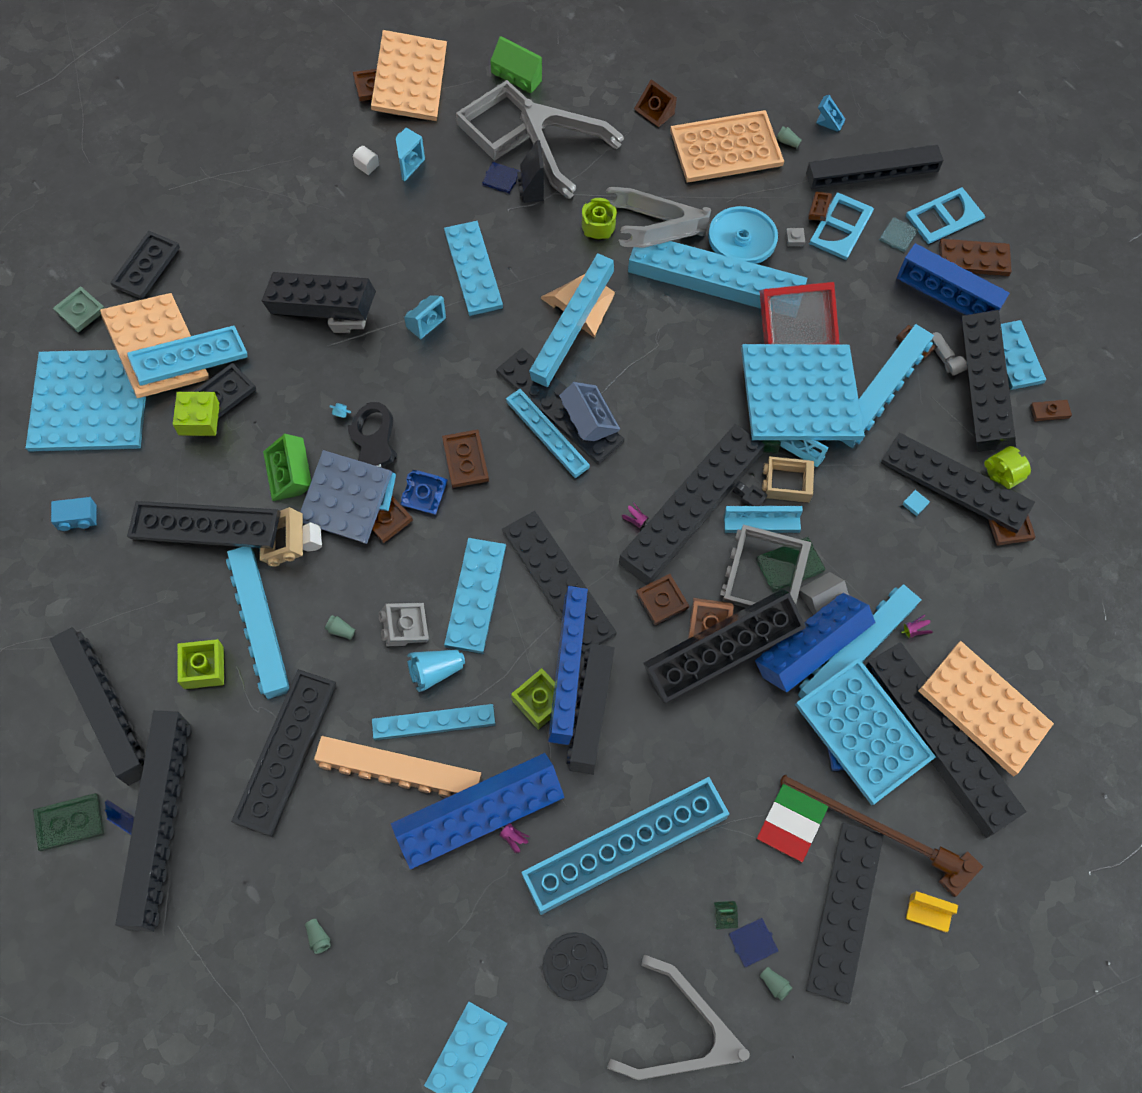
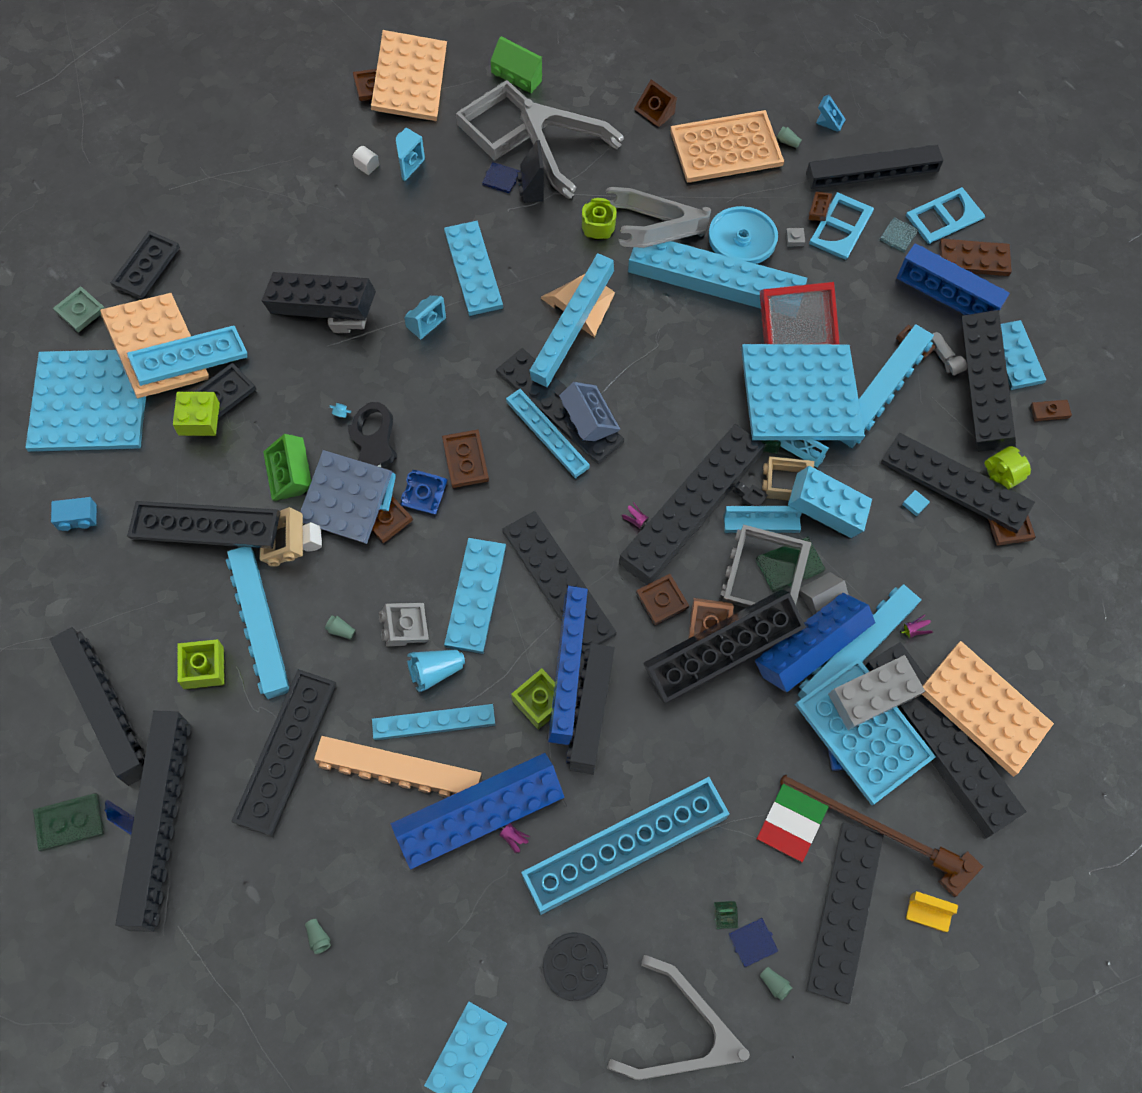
(830, 502): none -> medium azure brick
(876, 692): none -> light grey brick

